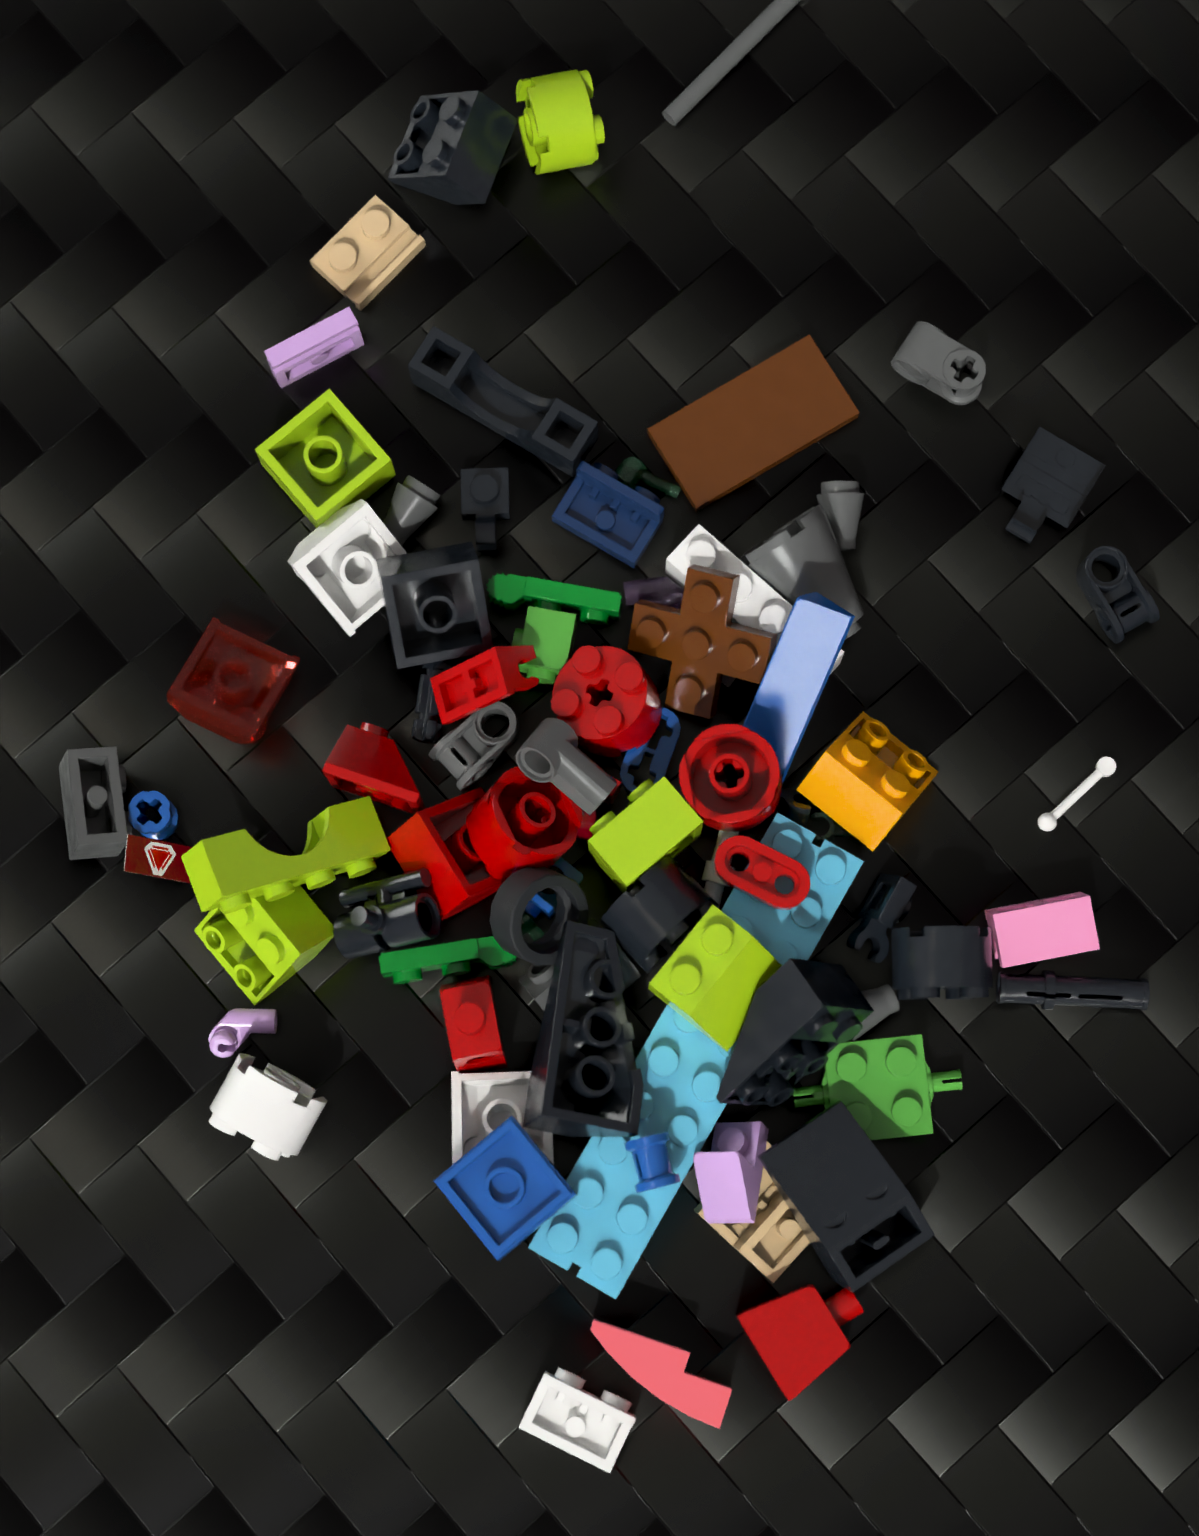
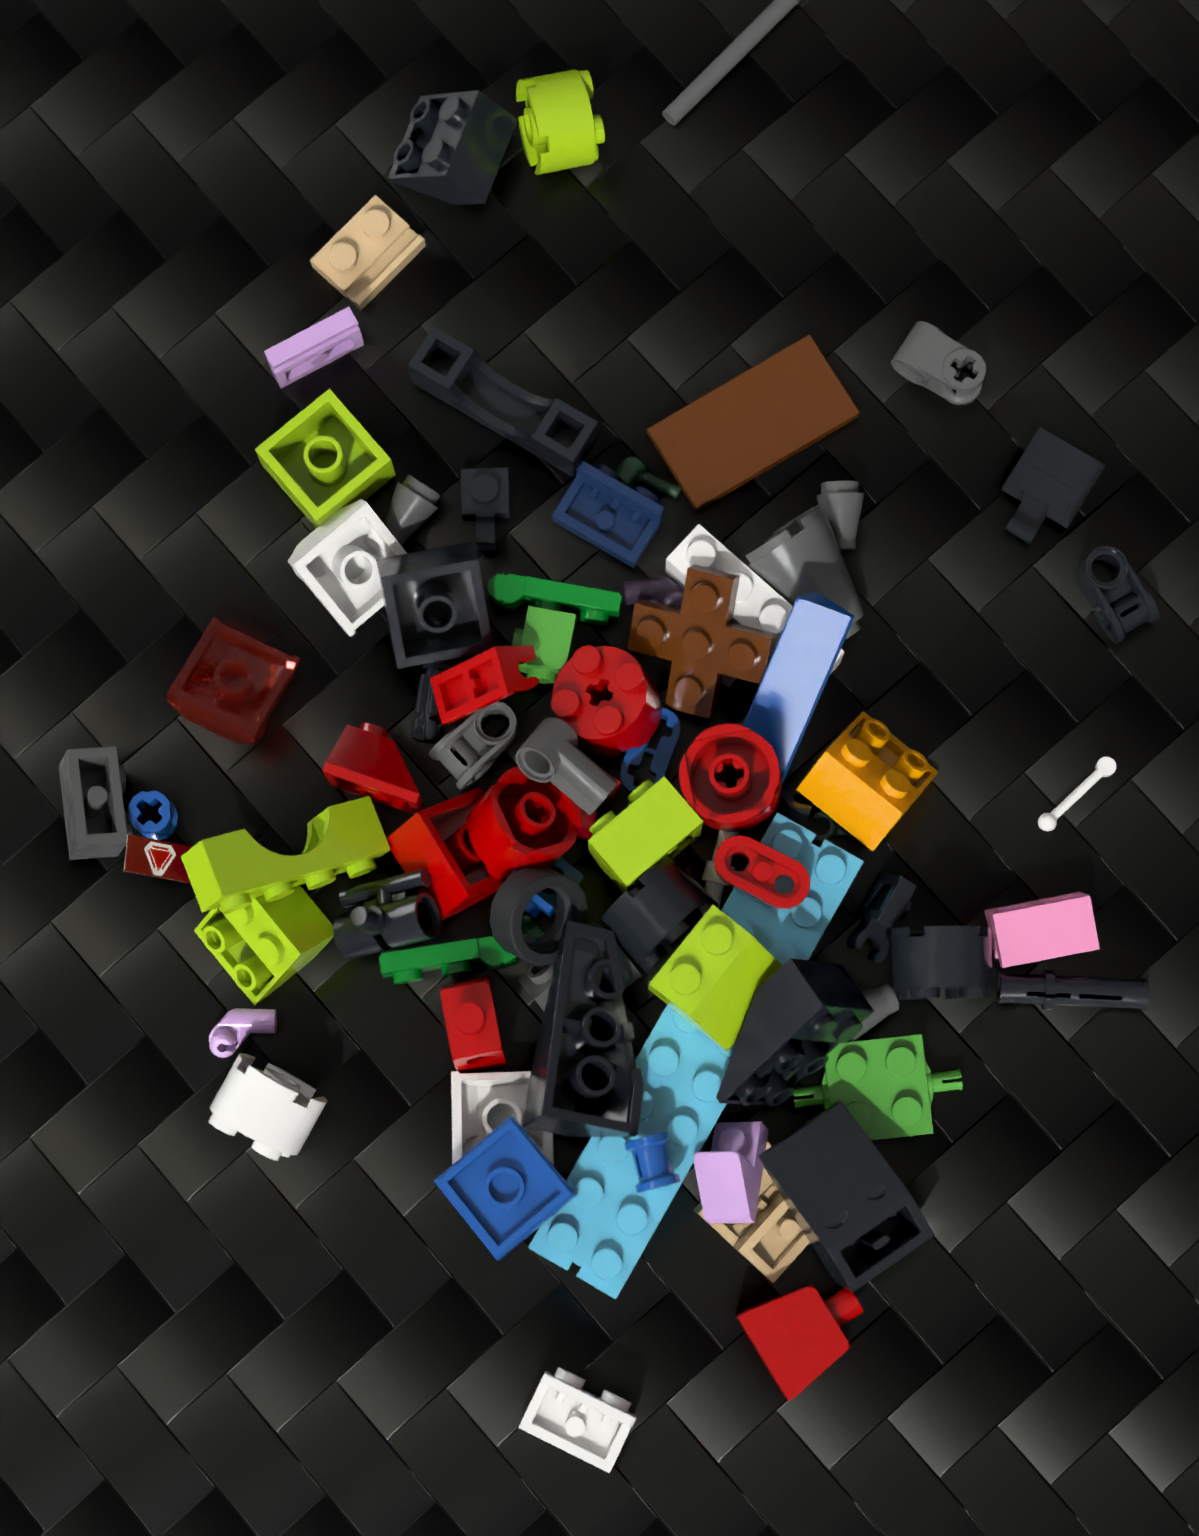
(661, 1371): coral slope -> none

